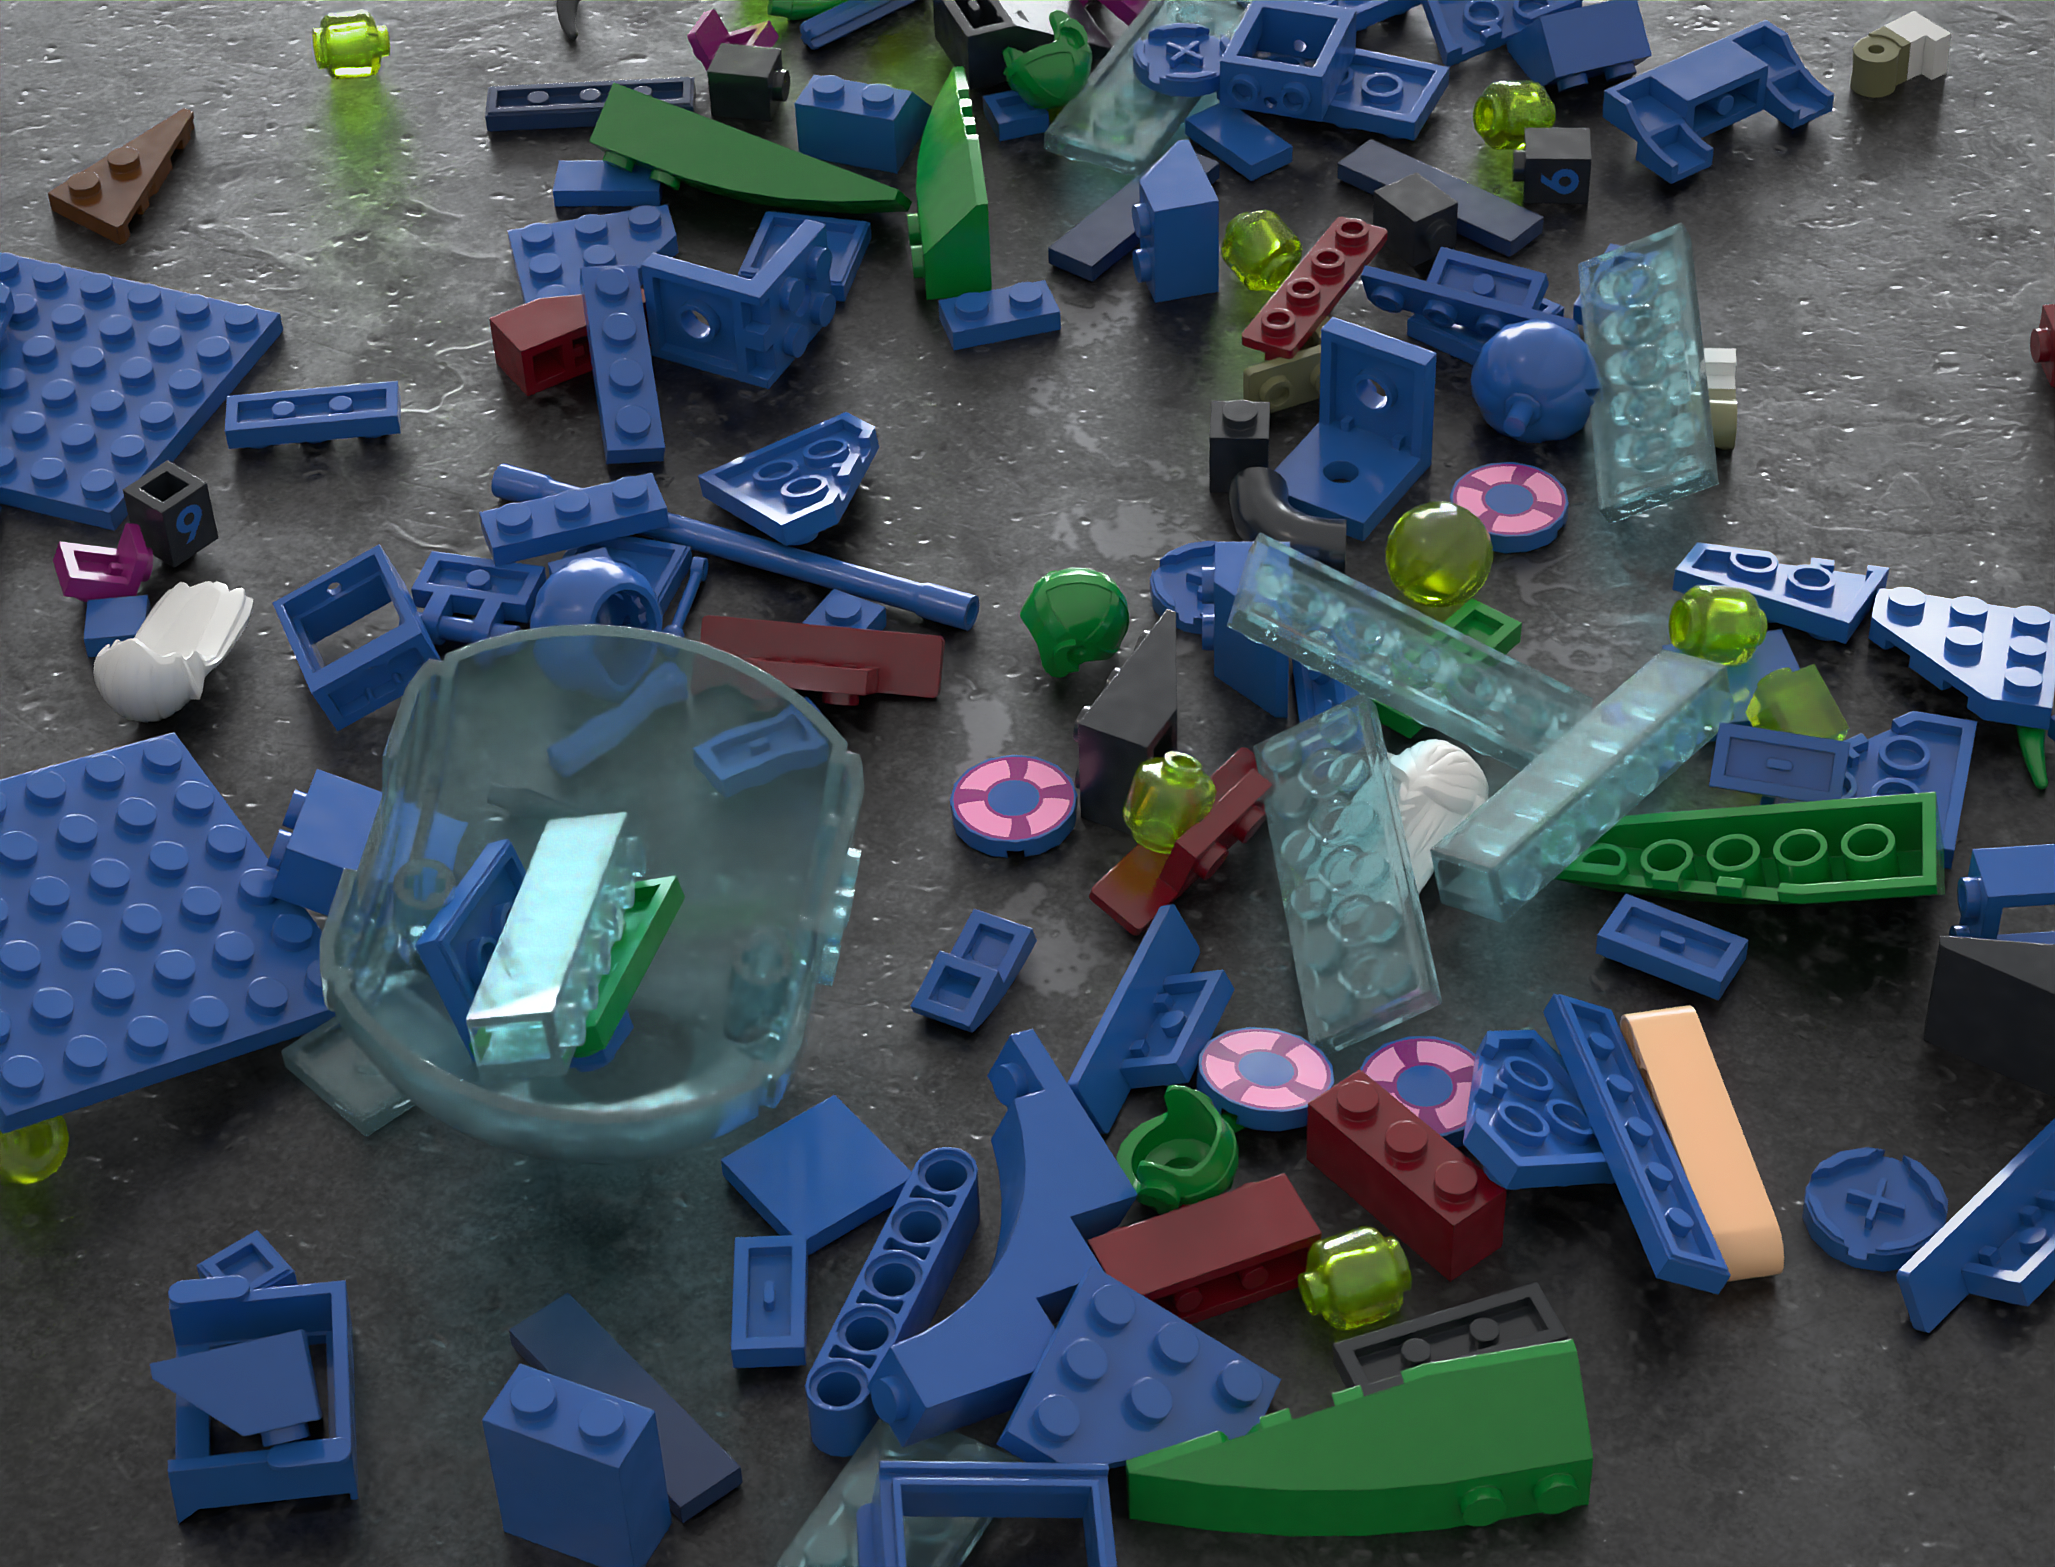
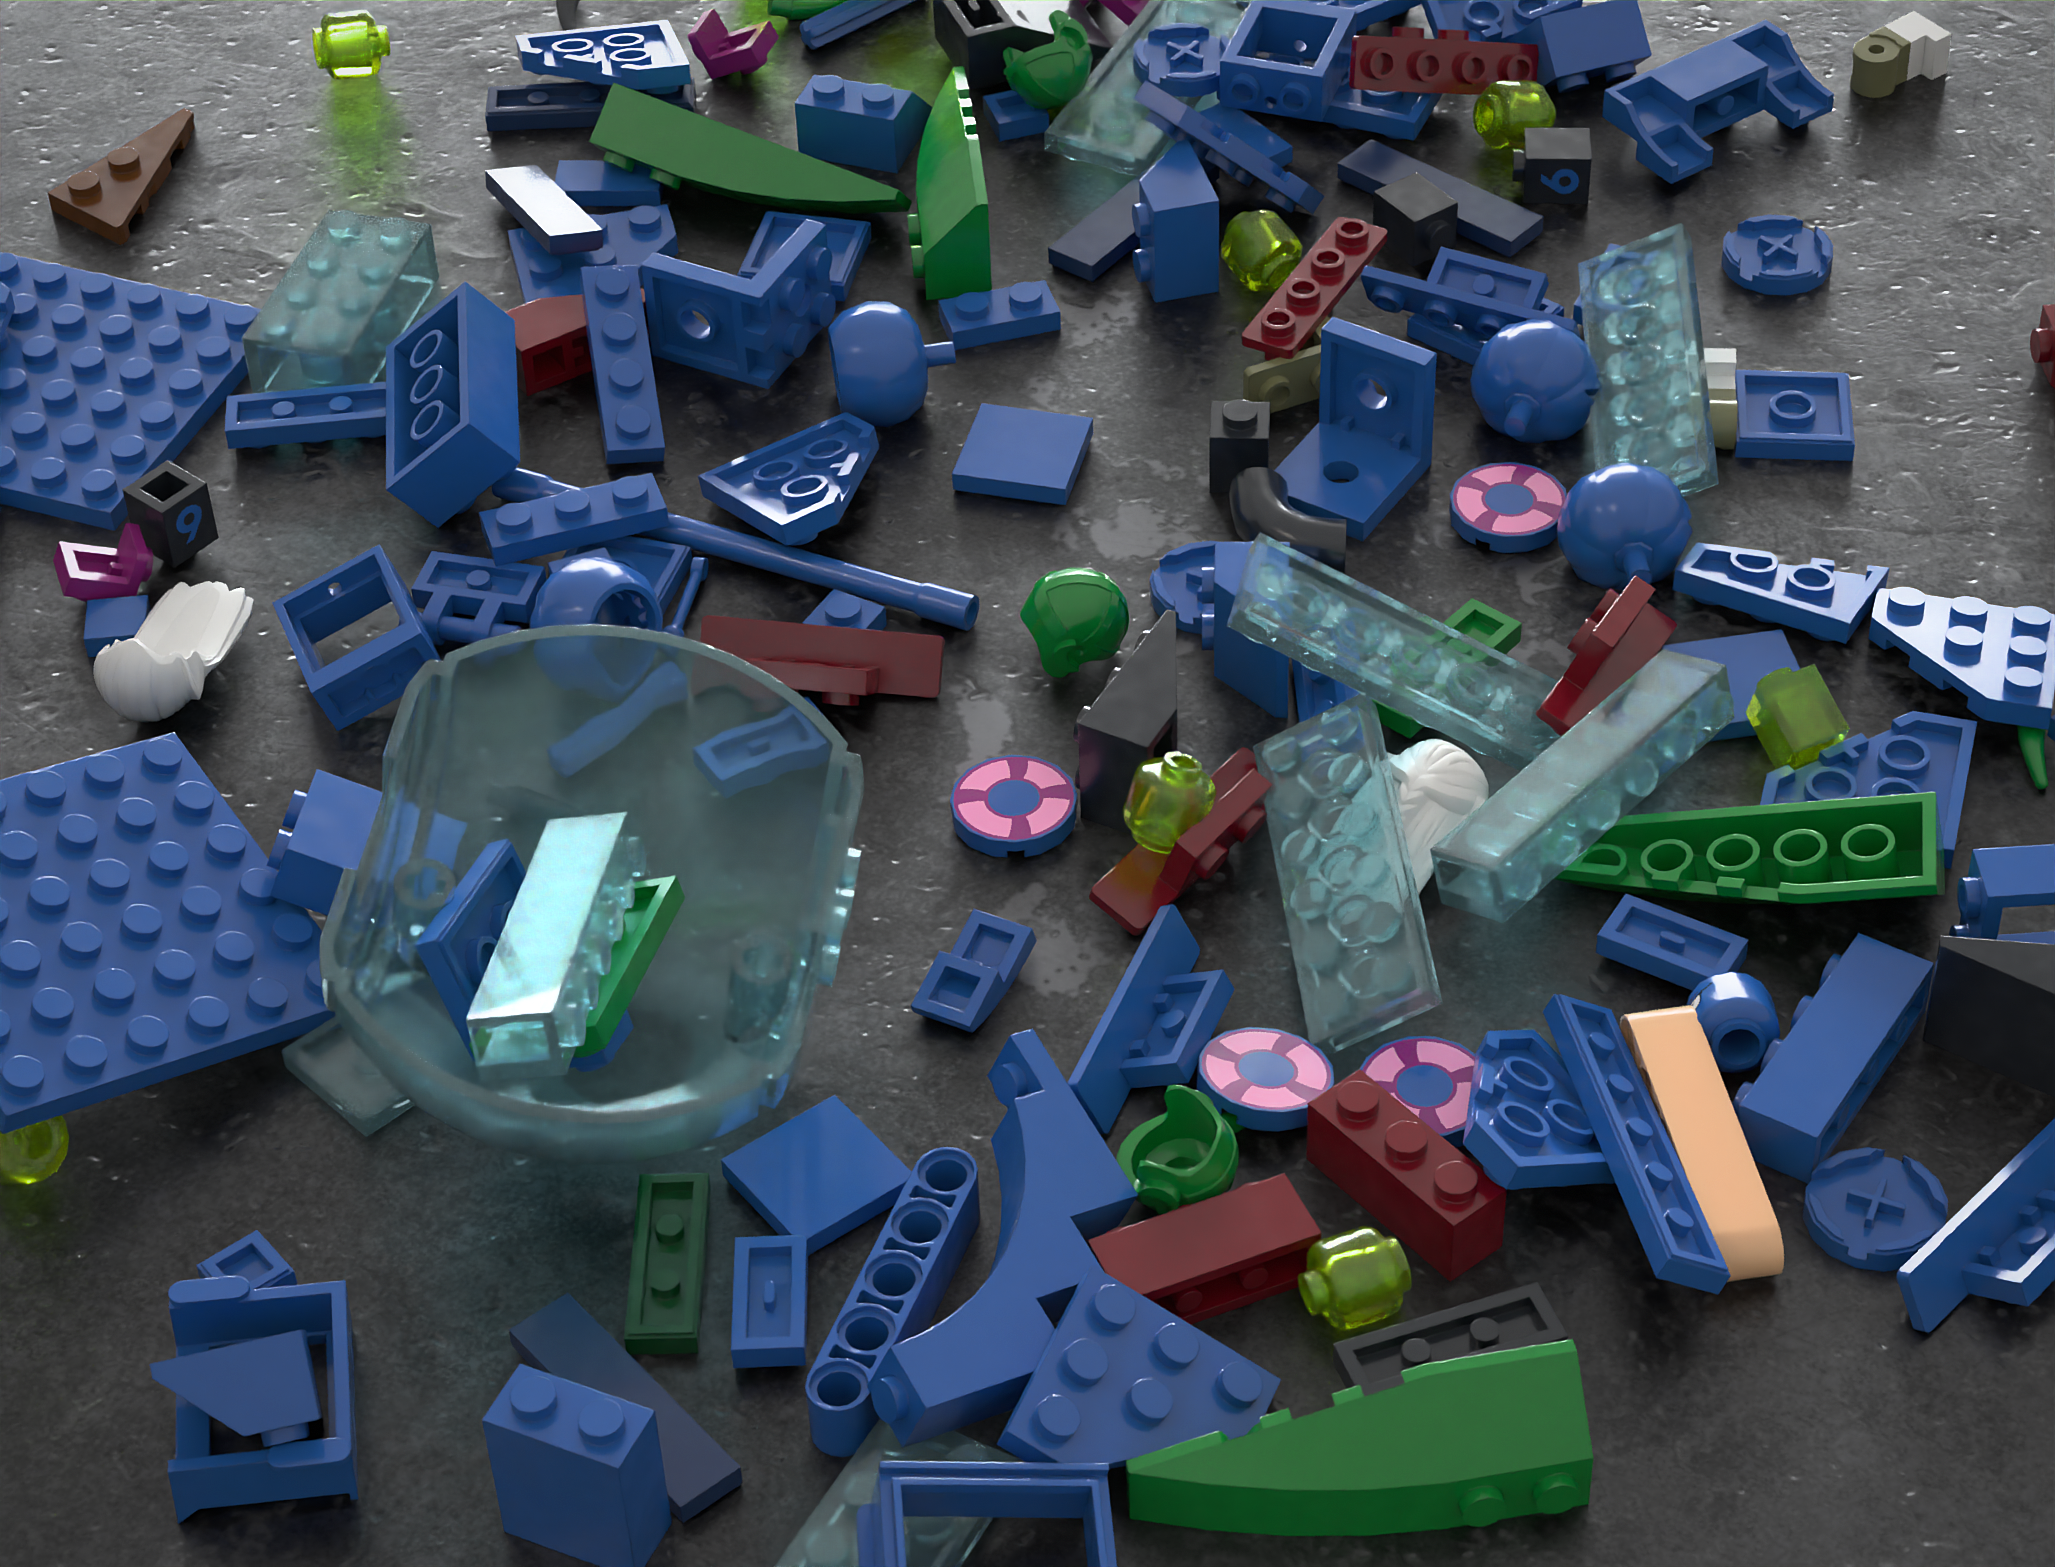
(341, 303): none -> clear light blue brick
(451, 406): none -> blue brick
(544, 210): none -> tile
(626, 54): none -> blue plate
(668, 1264): none -> dark green tile
(747, 82): black brick -> none
(882, 362): none -> blue piece
(1023, 454): none -> tile
(1225, 150): none -> blue plate
(1437, 65): none -> dark red bracket
(1439, 554): clear neon green piece -> none
(1608, 651): none -> dark red bracket
(1623, 526): none -> blue piece
(1718, 624): clear neon green head -> none
(1735, 1019): none -> blue head
(1777, 255): none -> blue tile
(1778, 763): blue plate -> none
(1794, 415): none -> blue tile
(1832, 1055): none -> blue brick

